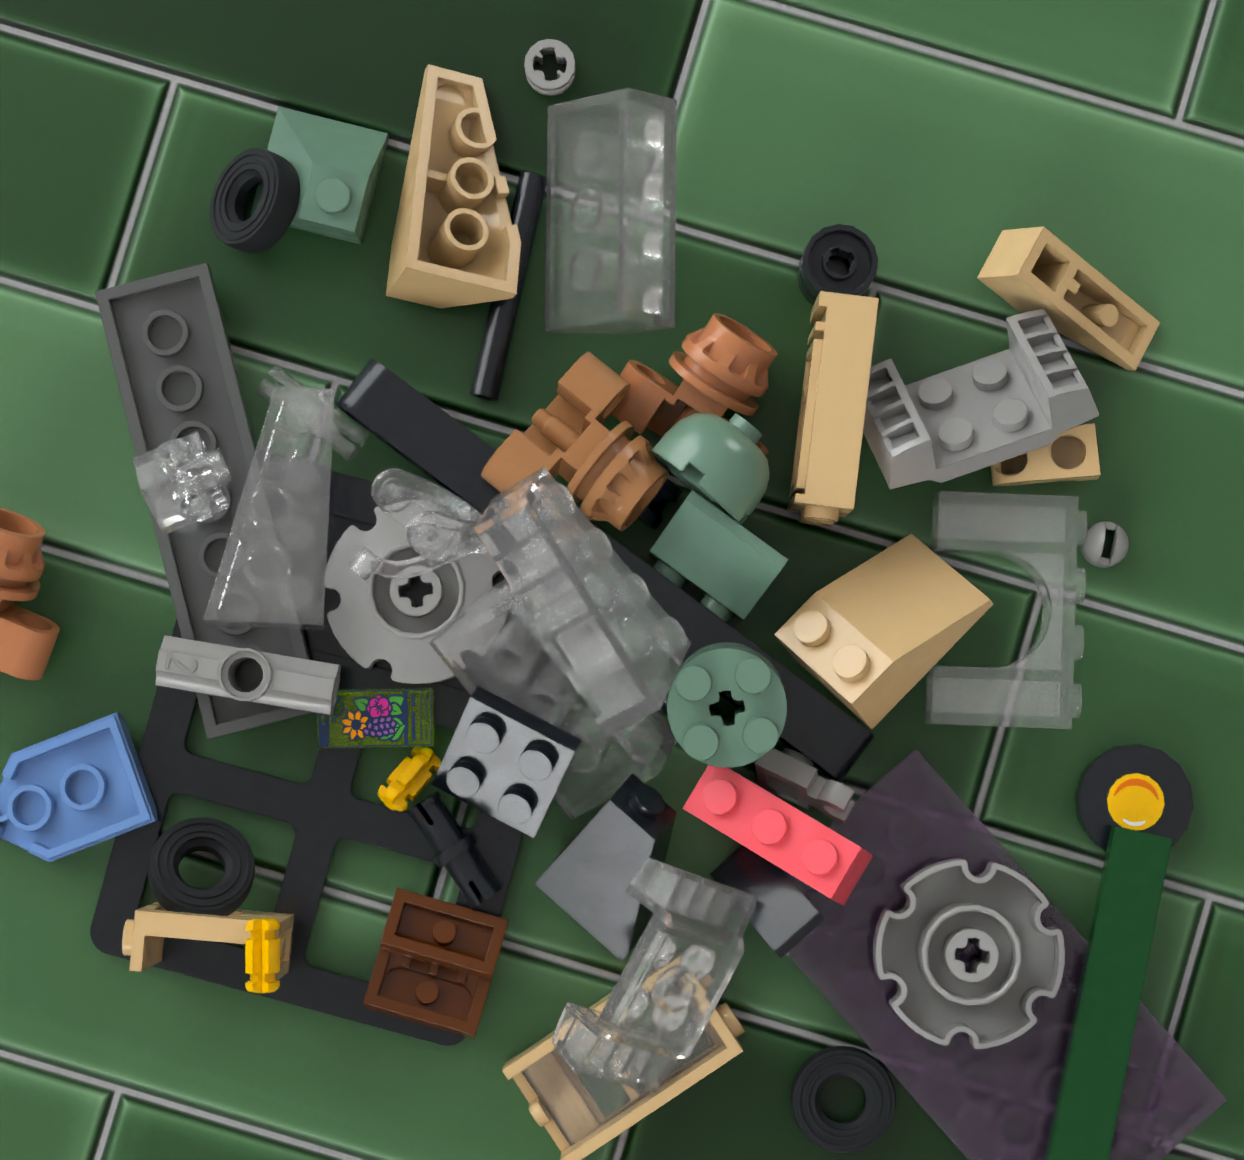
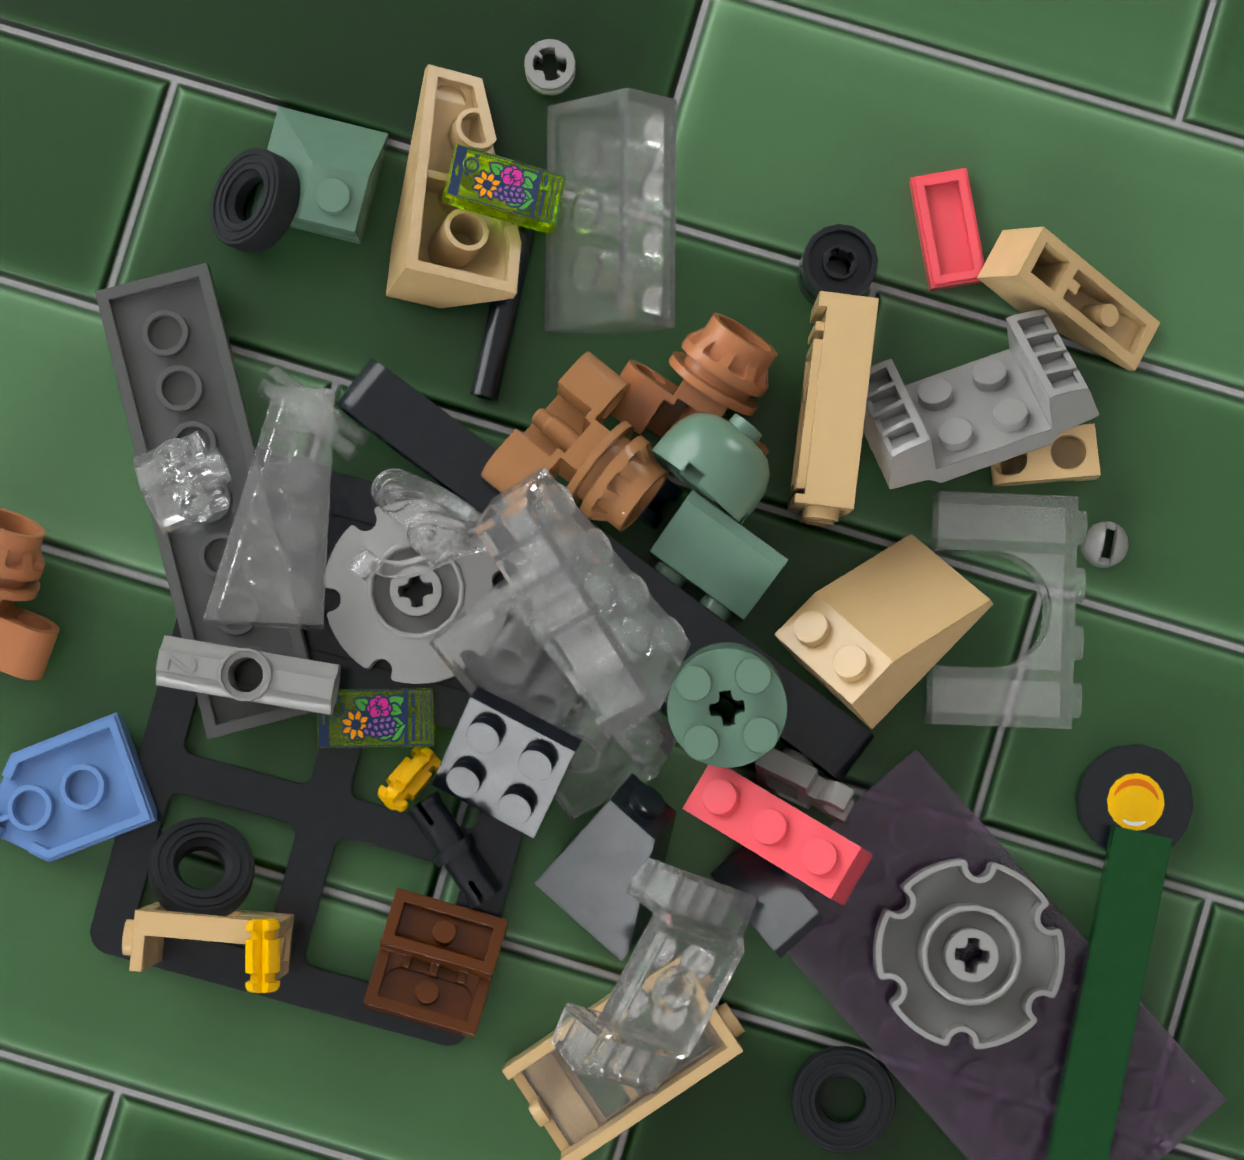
(504, 189): none -> tile
(947, 229): none -> coral tile

